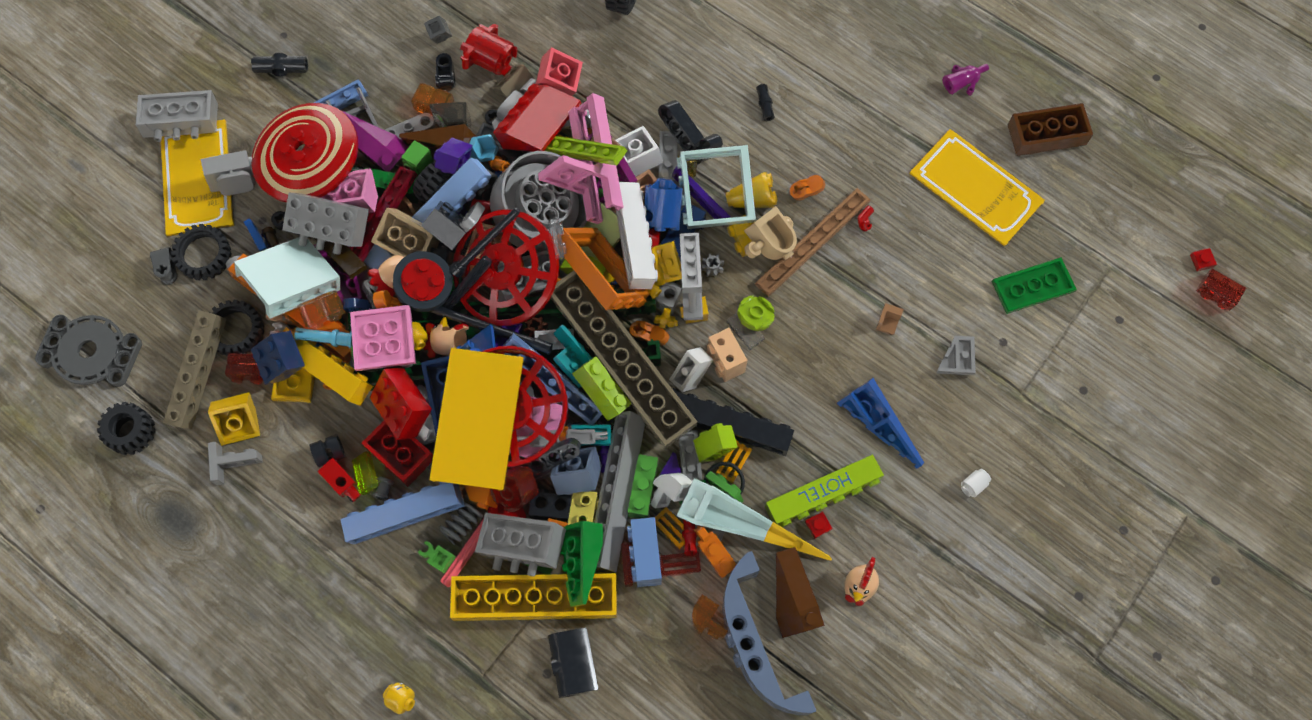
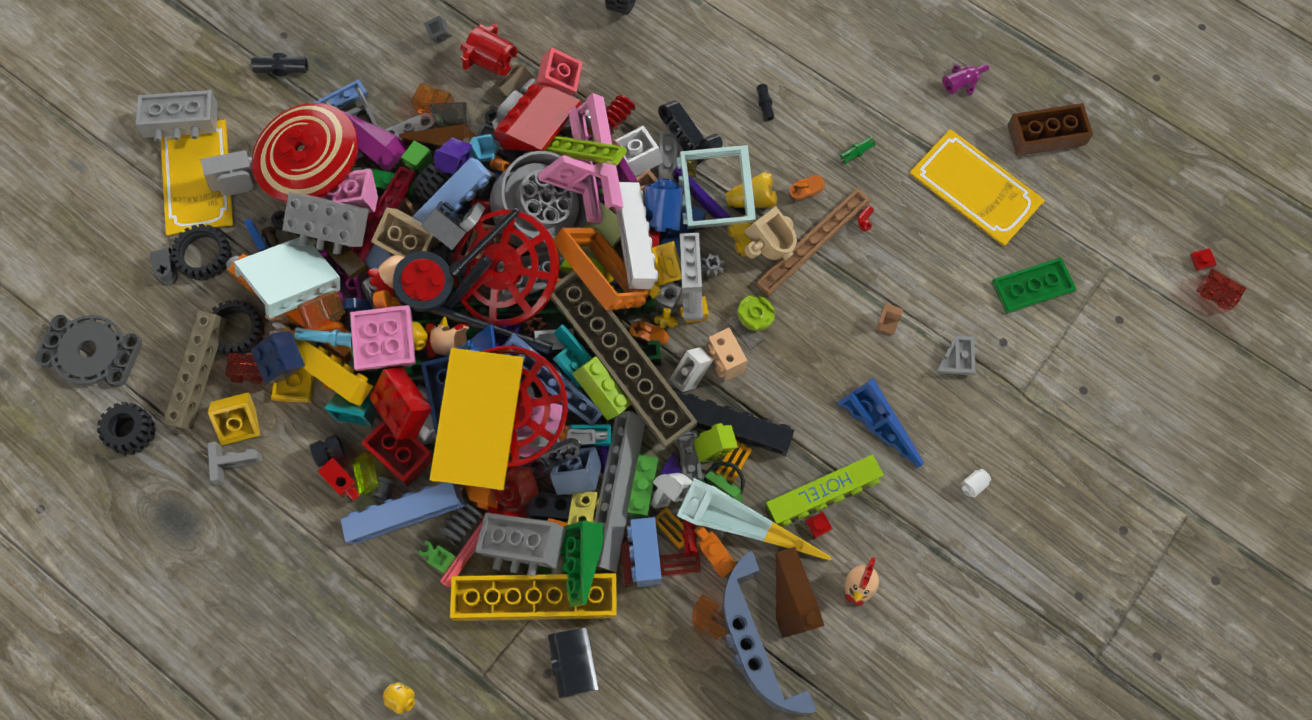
(345, 411): none -> teal slope
(444, 74): black piece -> none
(556, 231): clear plate -> none
(618, 110): none -> red piece
(857, 150): none -> green pin

